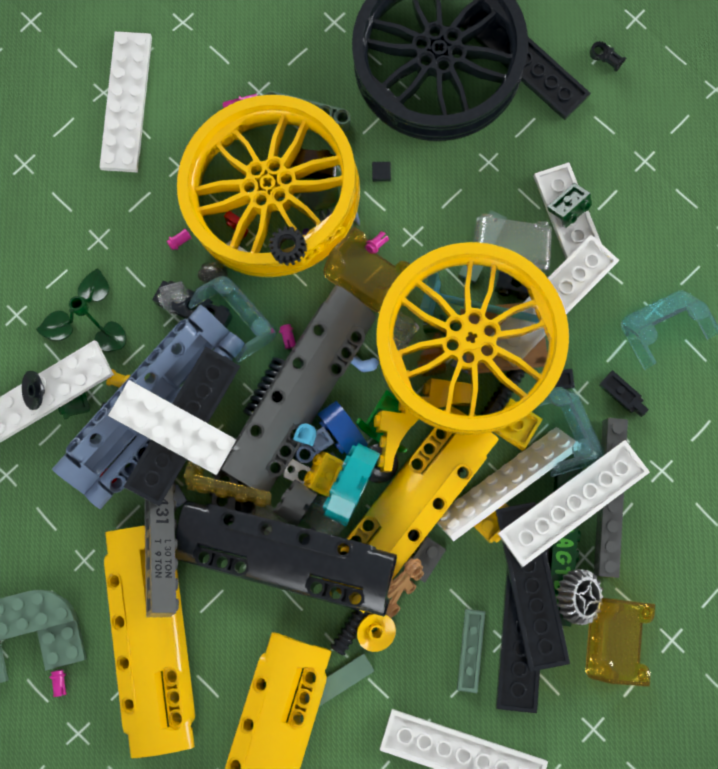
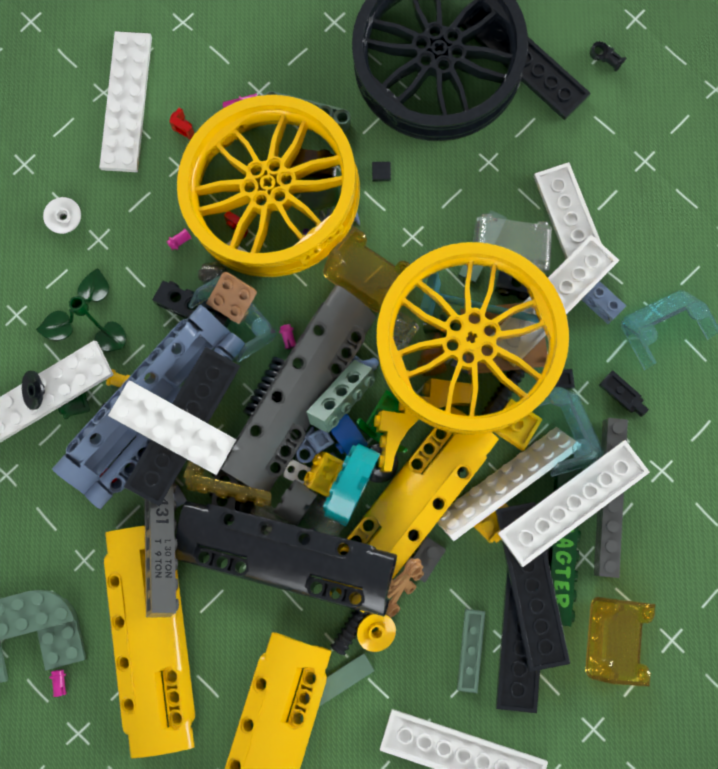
(56, 210): none -> white dish
(172, 293): clear bracket -> none
(181, 125): none -> red bracket
(232, 297): none -> medium nougat bracket
(280, 237): black tyre -> none
(305, 434): medium azure tile -> none
(341, 396): none -> sand green brick
(373, 245): dark pink pin -> none
(570, 204): dark green bracket -> none
(579, 596): flat silver gear -> none
(603, 302): none -> sand blue brick

